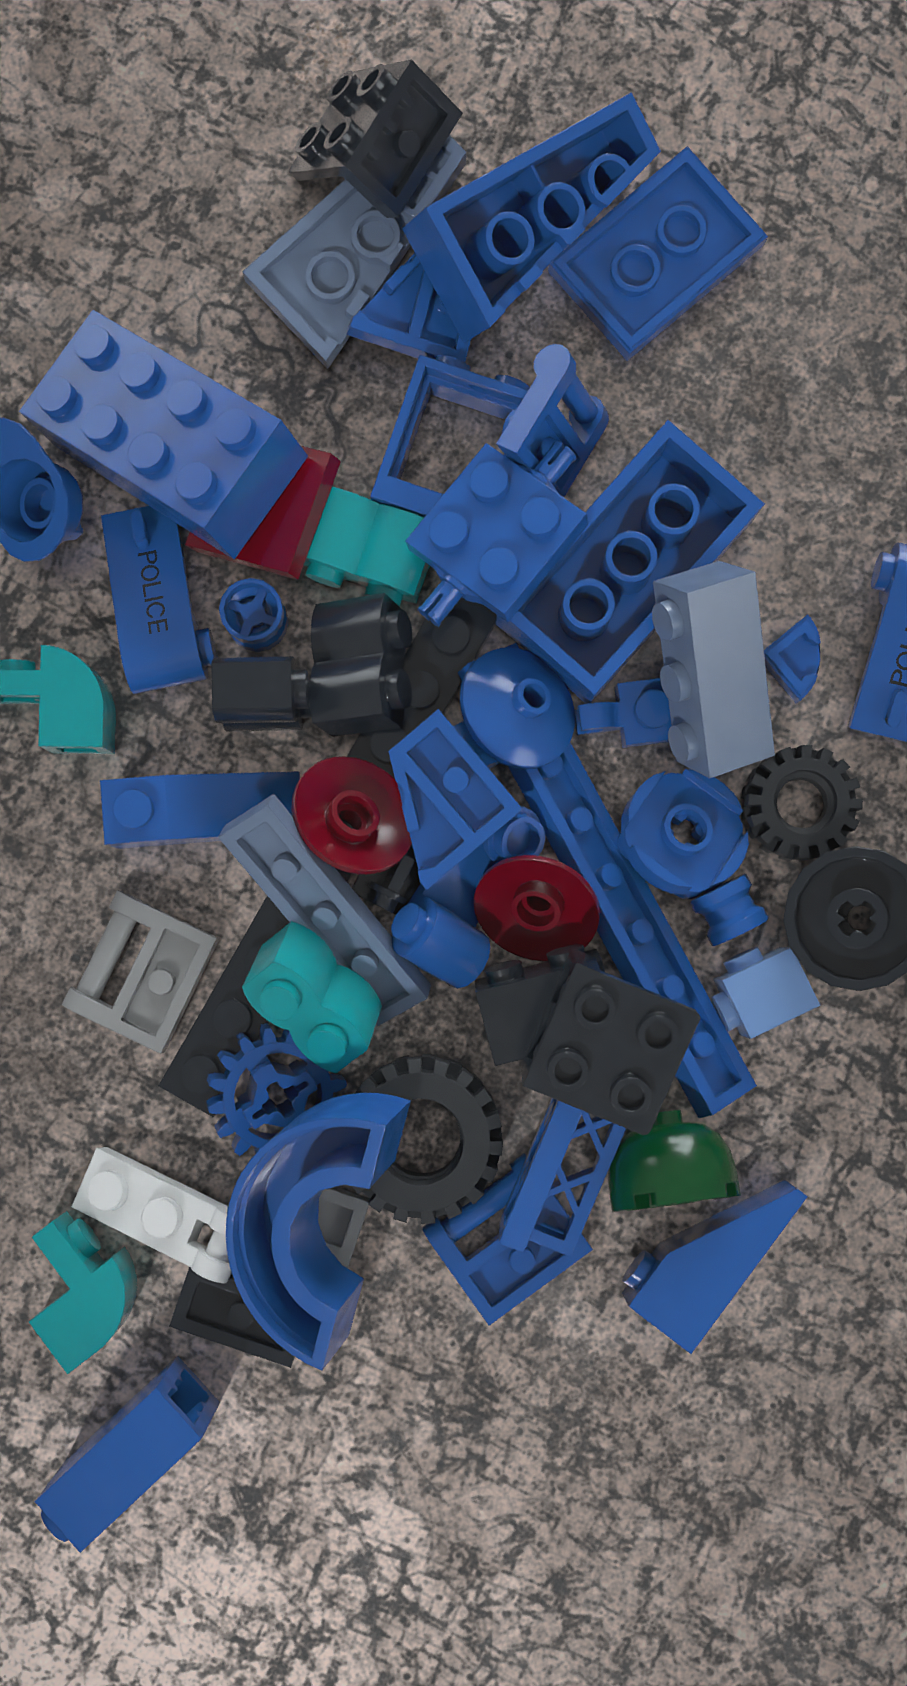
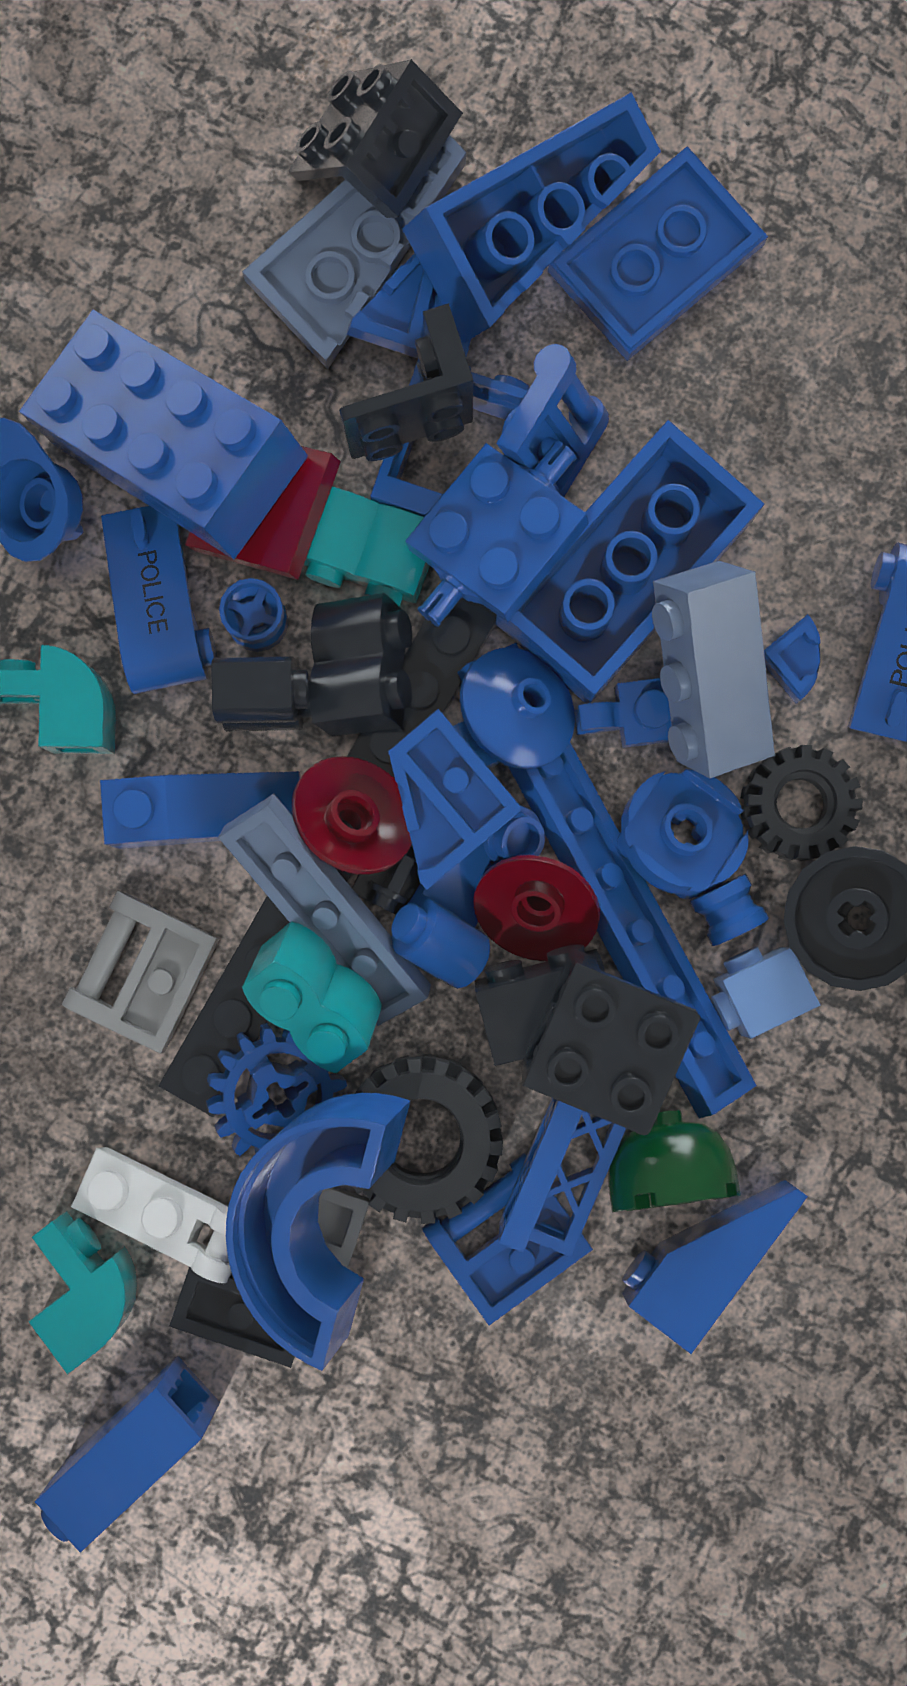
(428, 409): none -> black bracket

